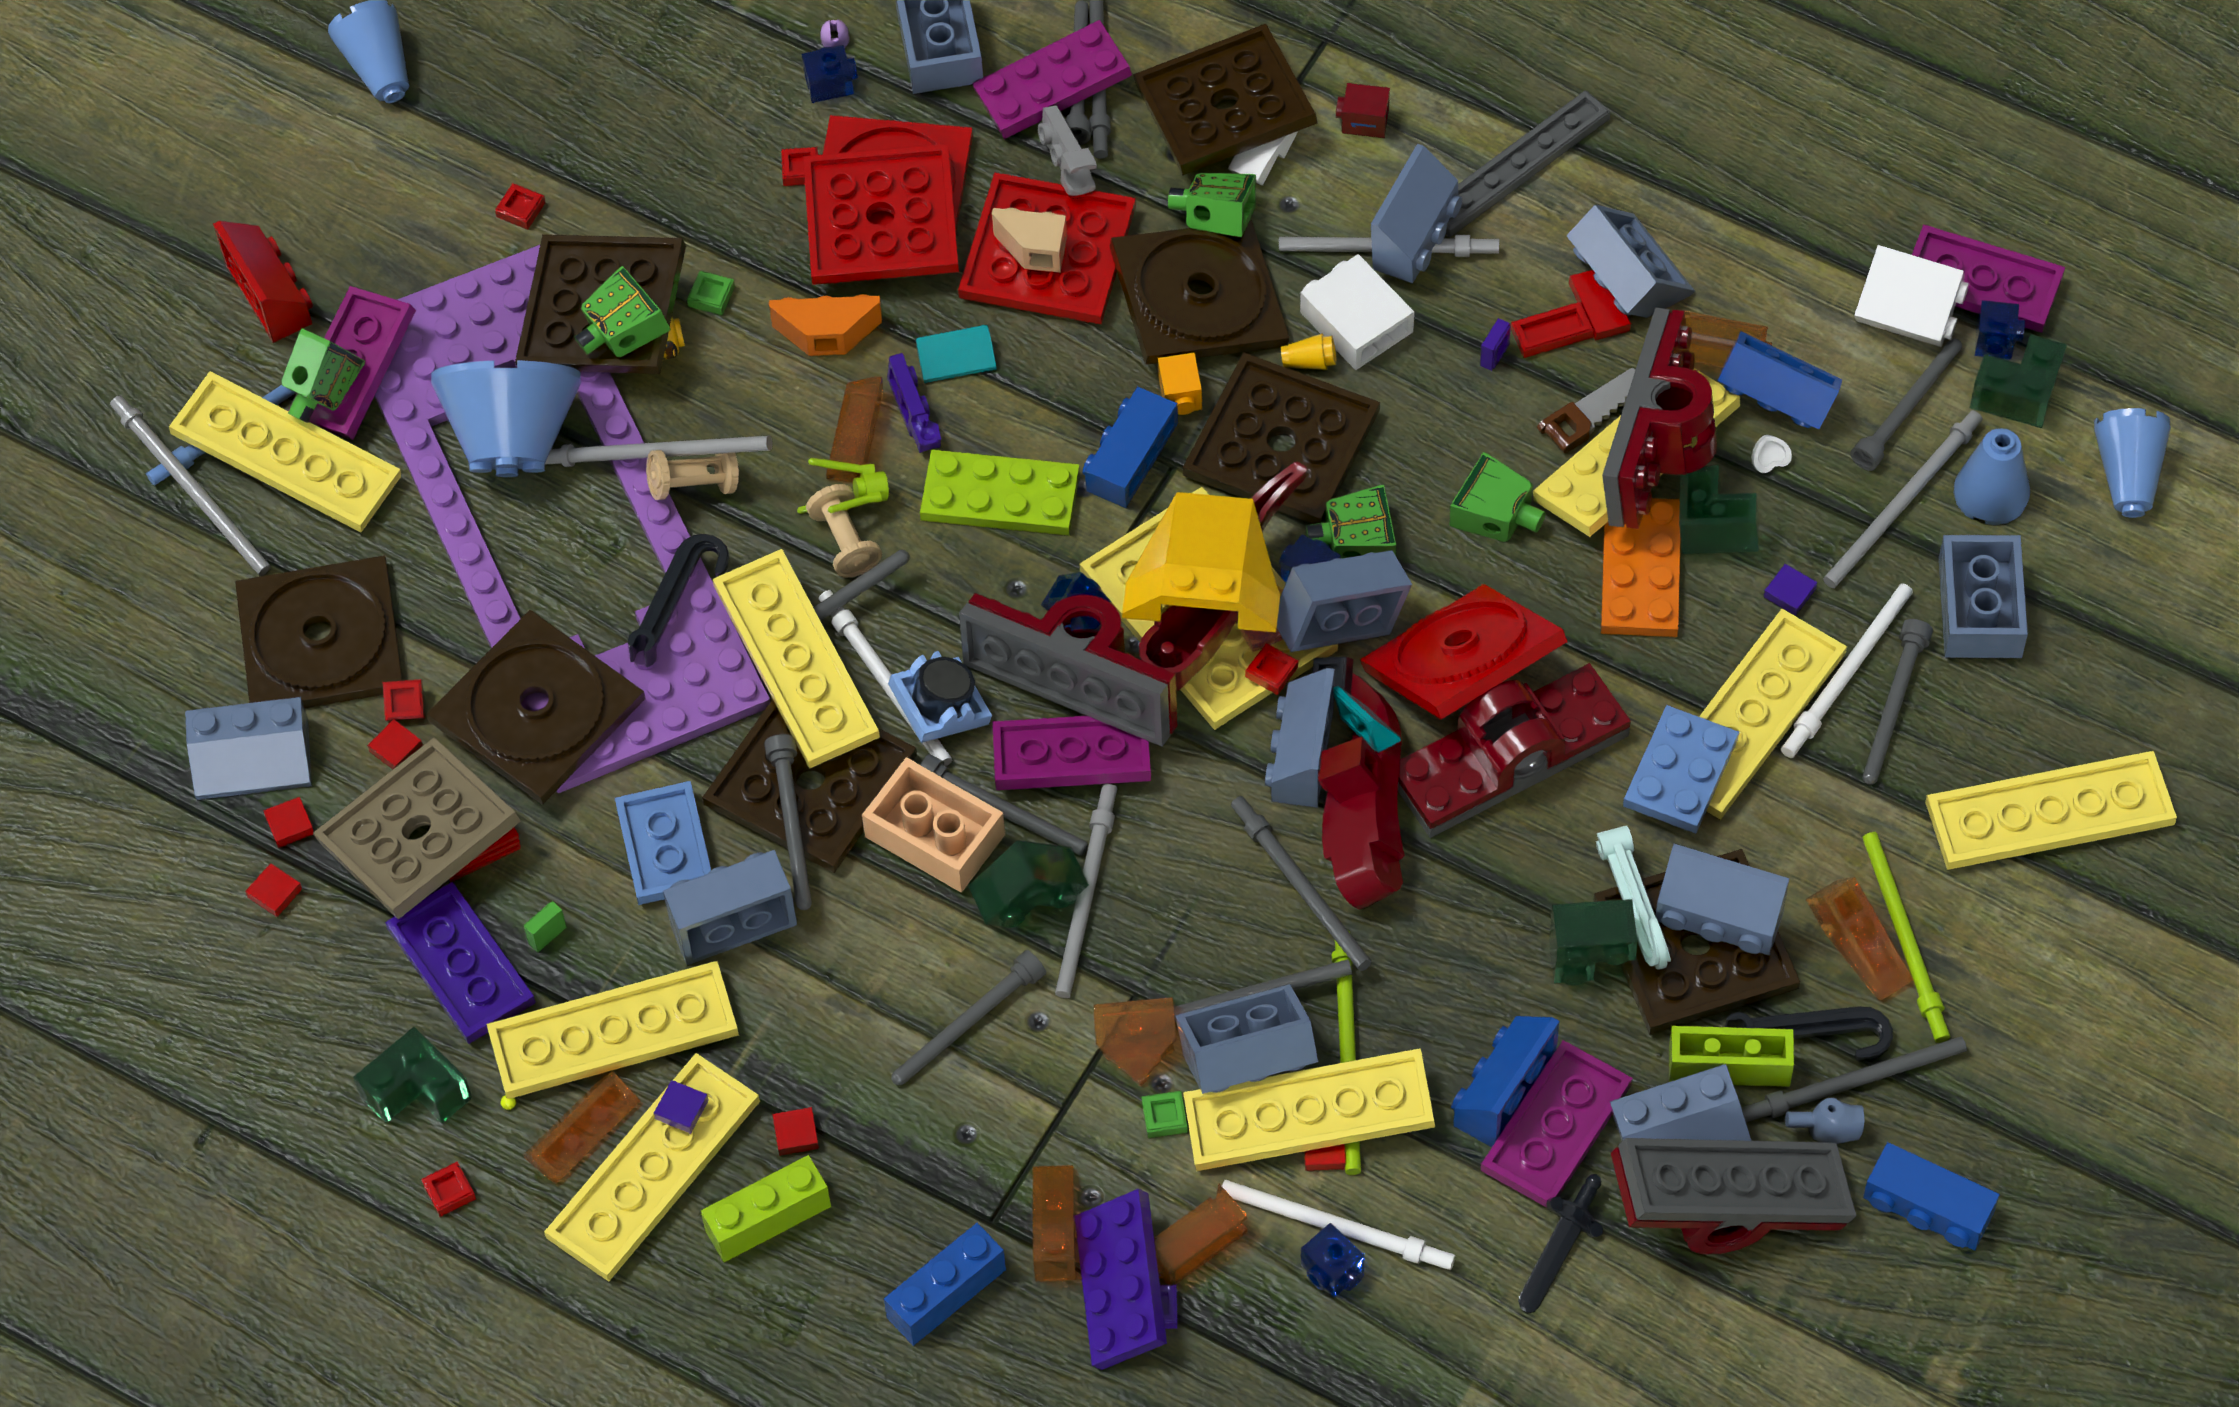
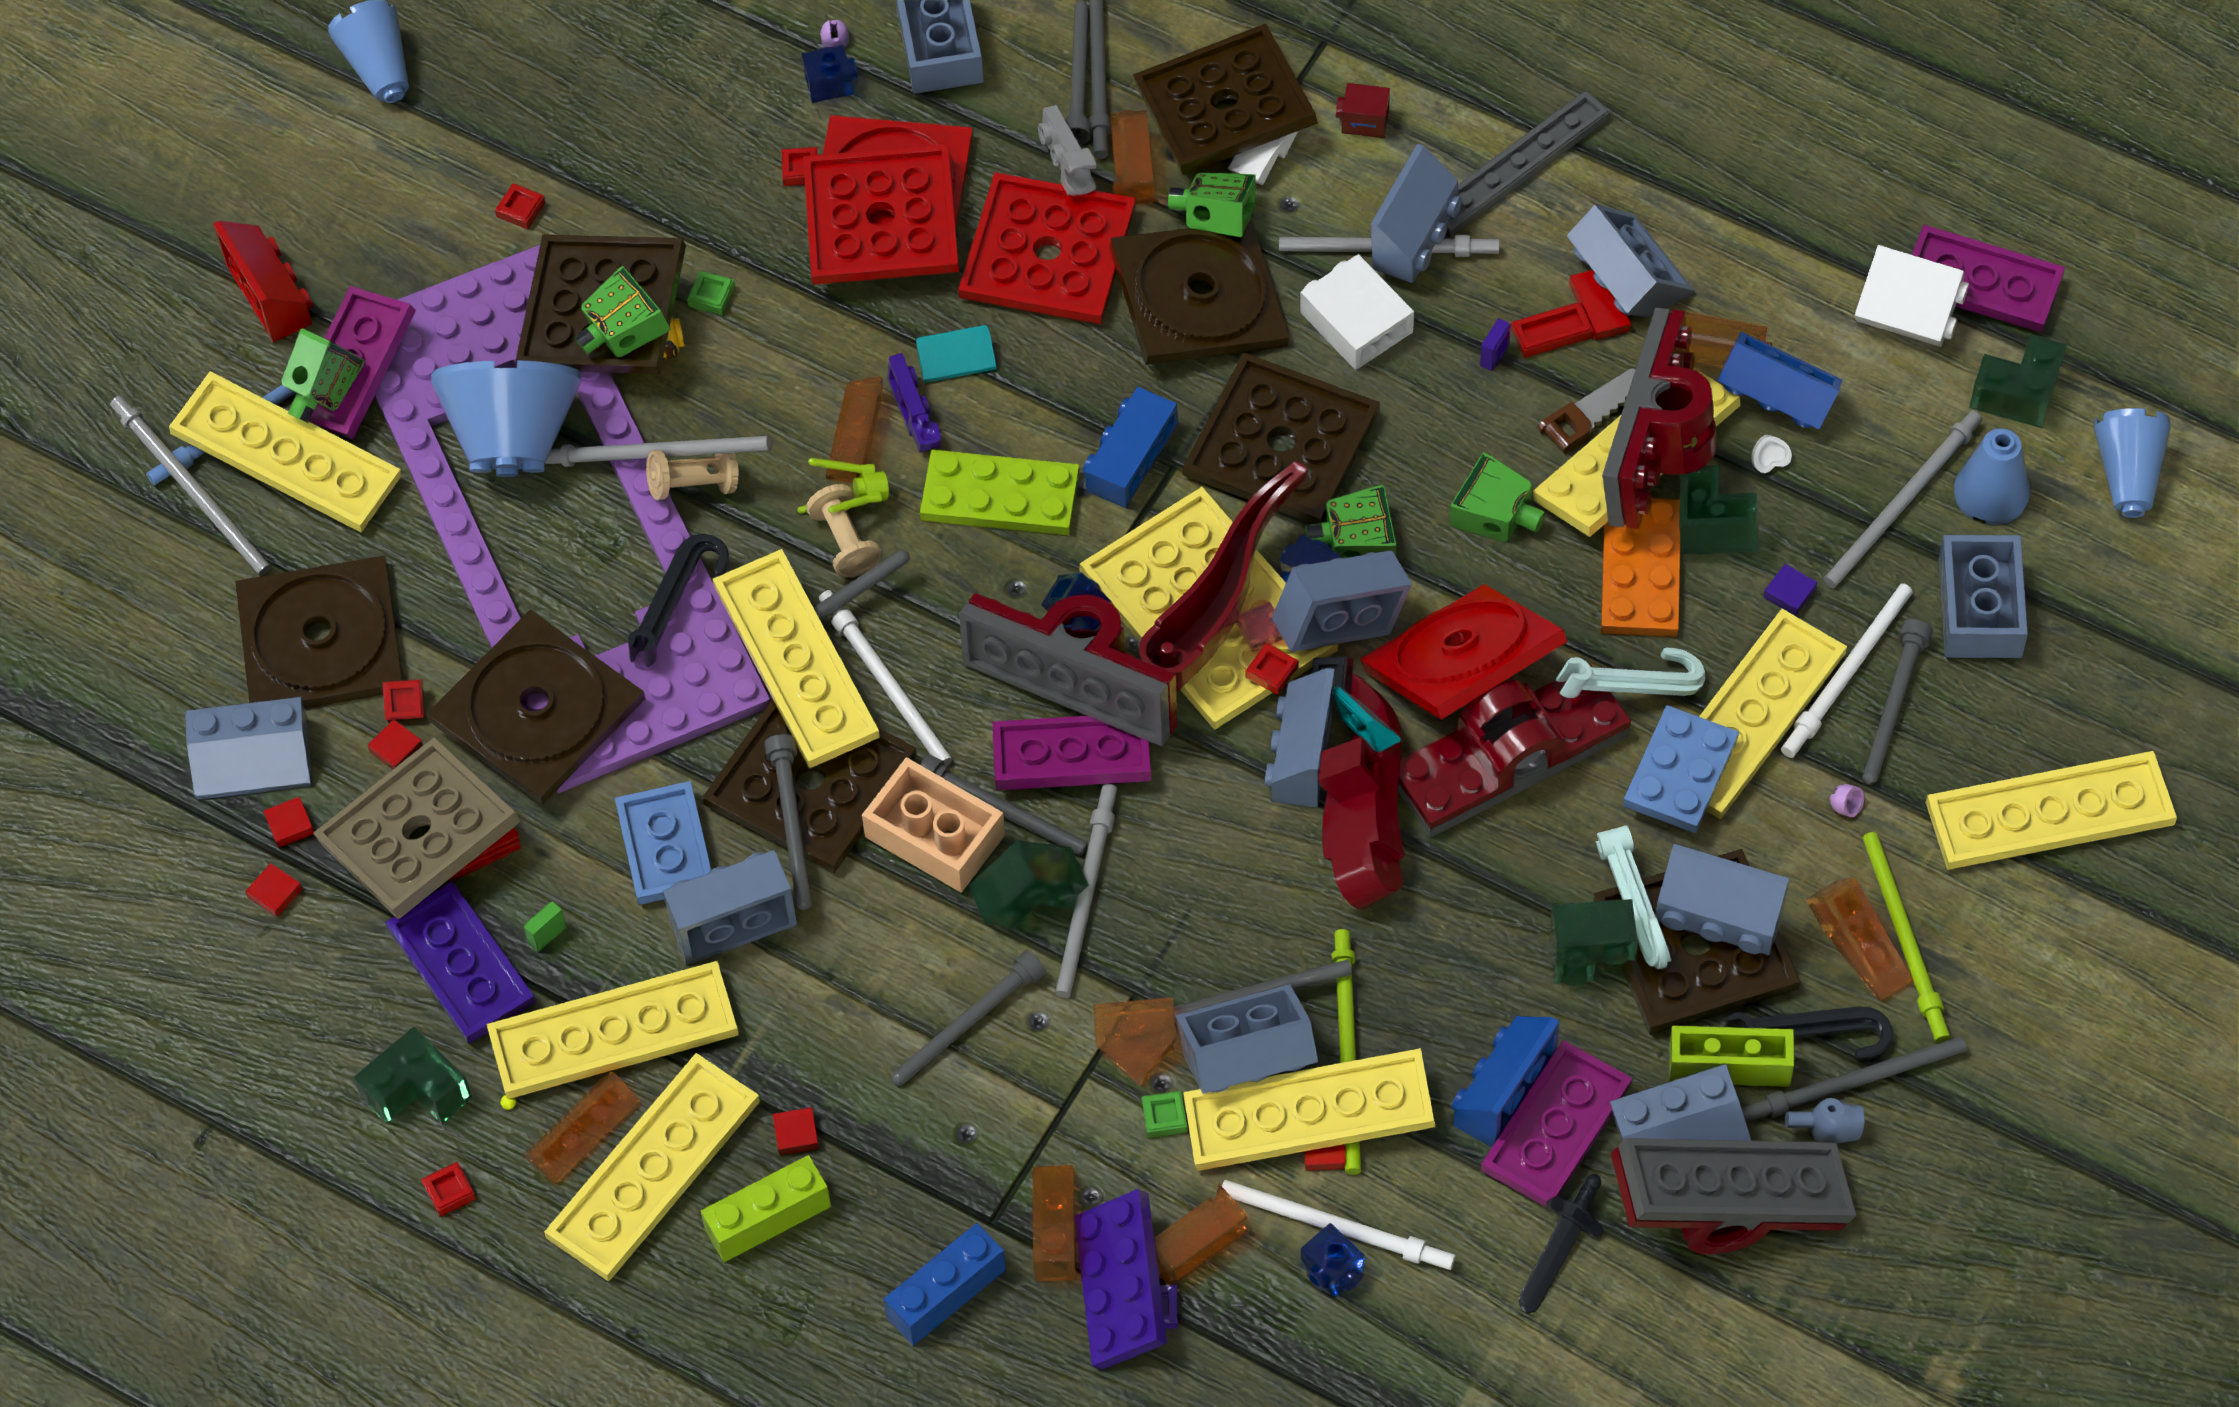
(681, 1106): dark purple tile -> none
(826, 323): orange slope -> none
(939, 697): piece -> none
(1032, 237): tan slope -> none
(1052, 77): magenta plate -> none
(1132, 155): none -> clear orange window
(1181, 382): light orange brick -> none
(1206, 557): yellow wedge -> none
(1260, 831): dark grey bar -> none
(1310, 353): yellow cone -> none
(1581, 677): none -> light aqua piece
(1847, 800): none -> lavender hinge
(1870, 450): dark grey piece -> none
(1930, 1197): blue brick -> none
(1998, 329): clear blue brick -> none

